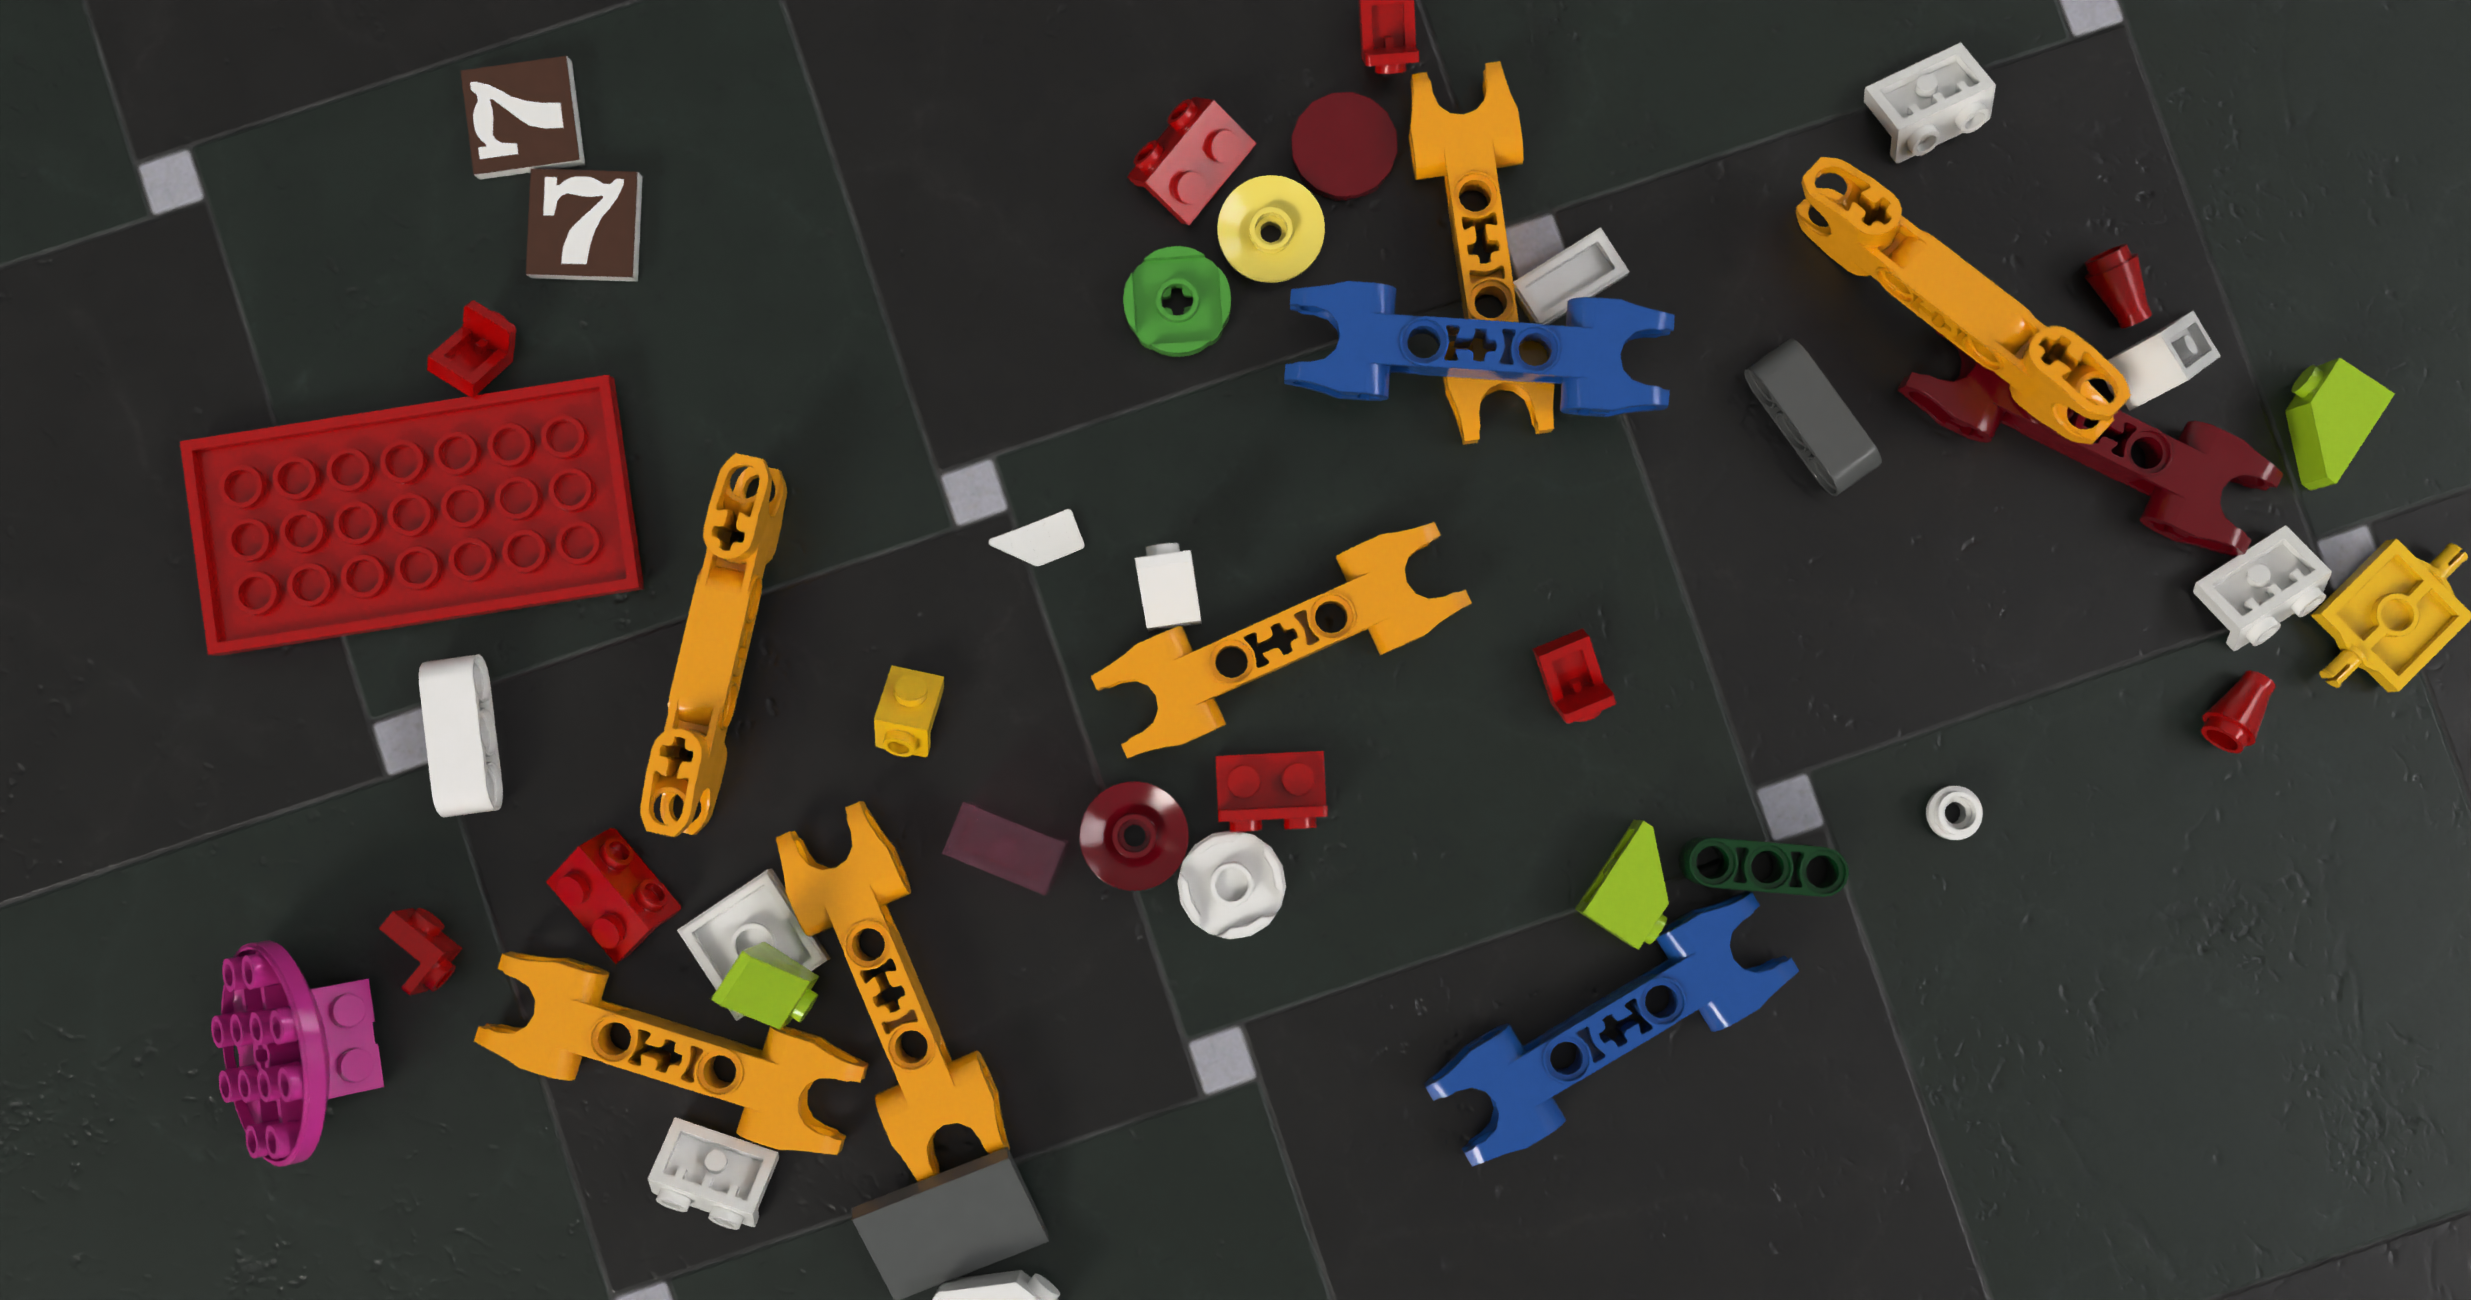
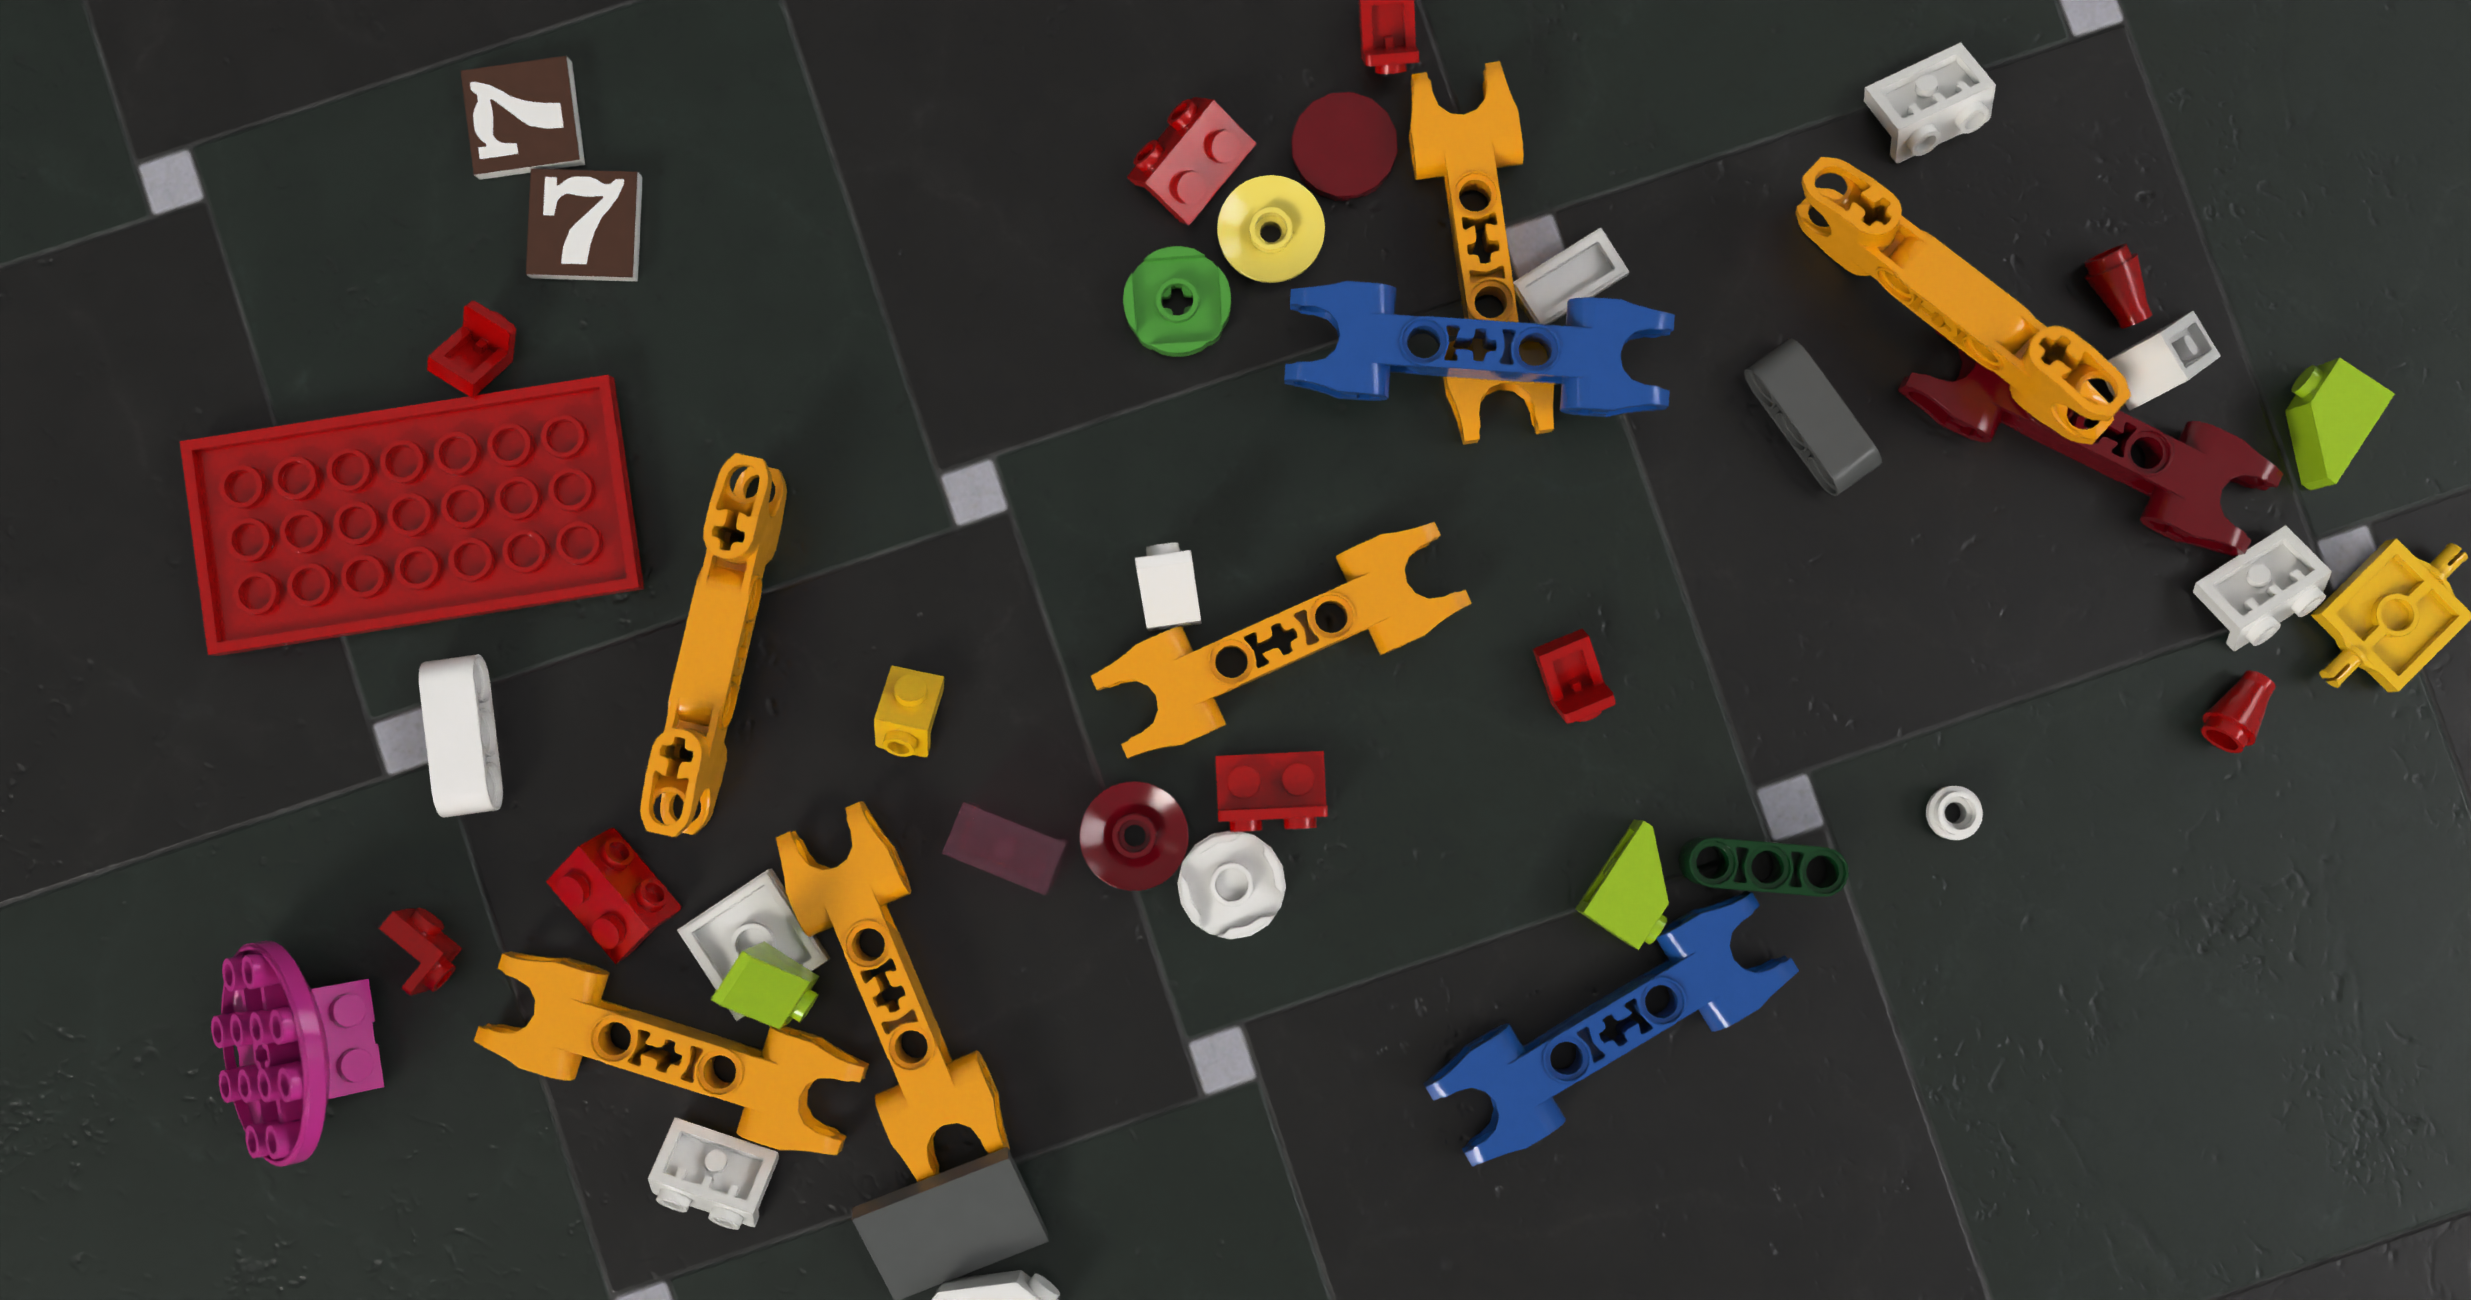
(1042, 540): white sticker -> none

